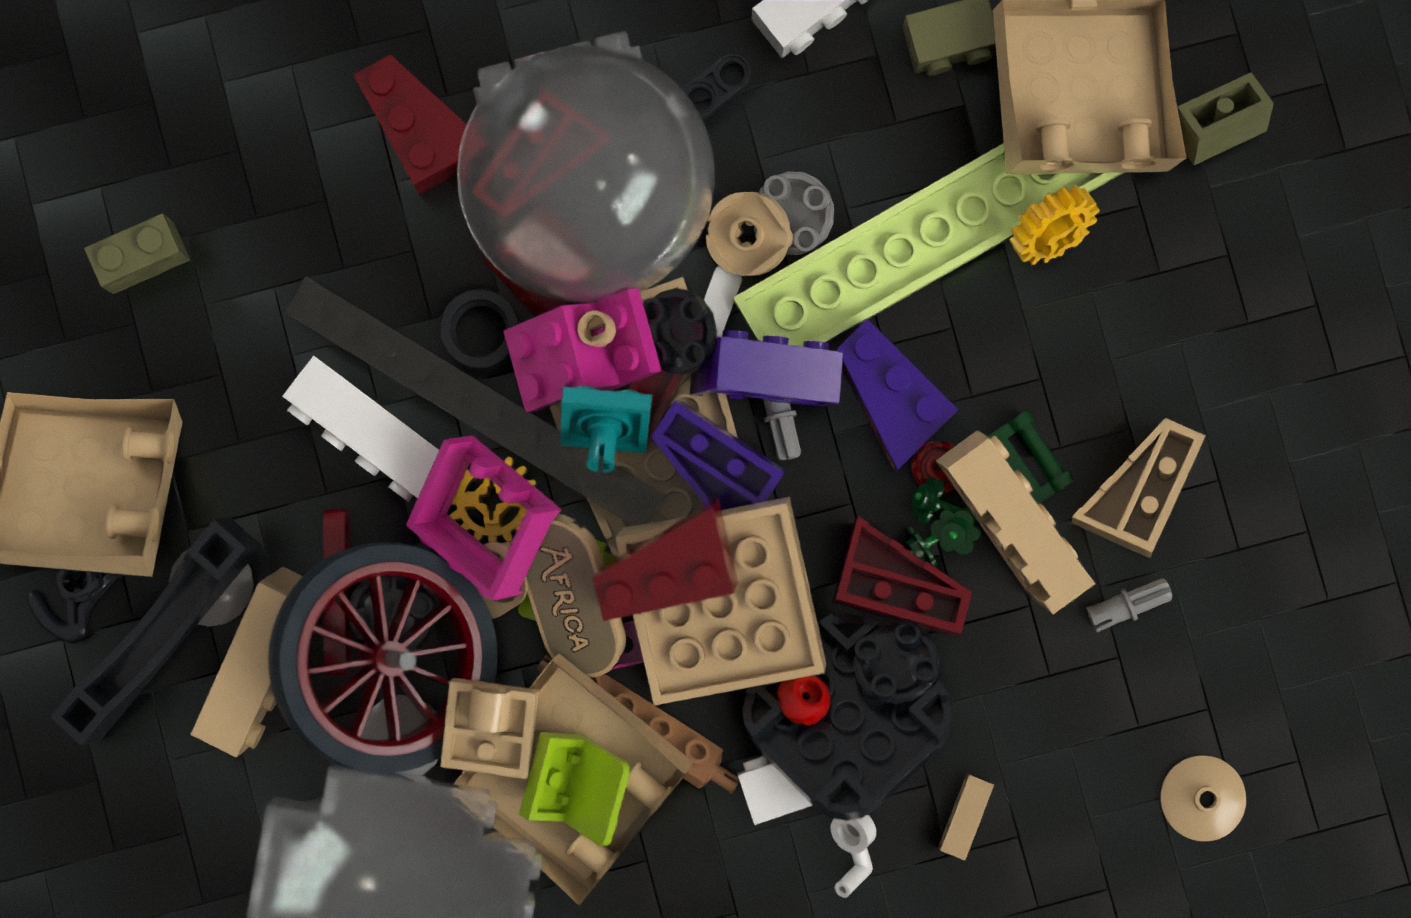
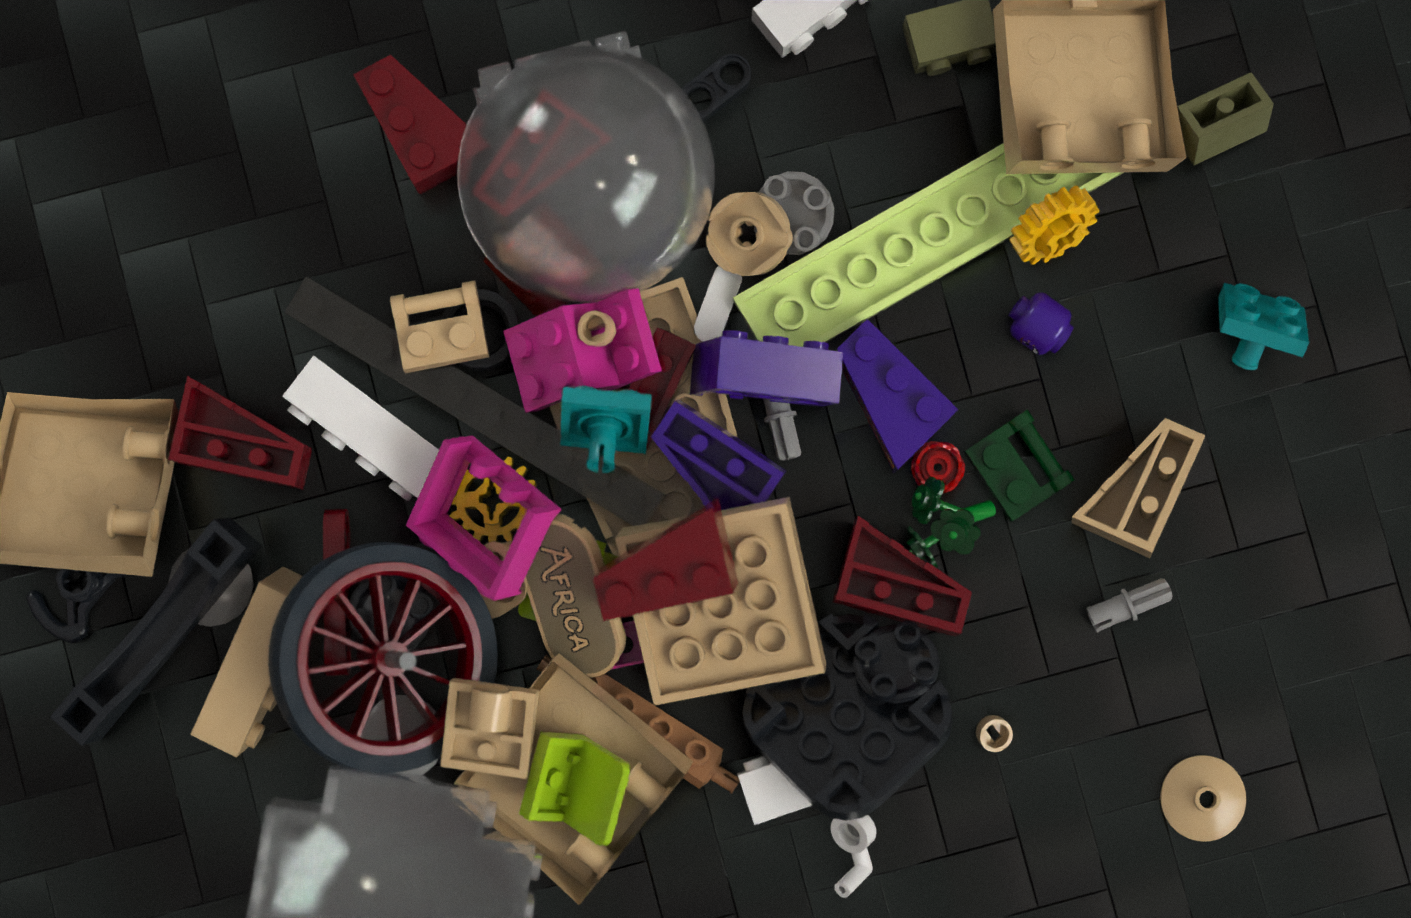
(137, 254): olive brick -> none
(233, 441): none -> dark red wedge
(443, 340): none -> tan plate
(681, 330): black dish -> none
(799, 709): red plate -> none
(965, 817): tan piece -> none
(1002, 728): none -> tan hinge
(1015, 522): tan wedge -> none
(1040, 323): none -> dark purple head
(1261, 323): none -> teal plate

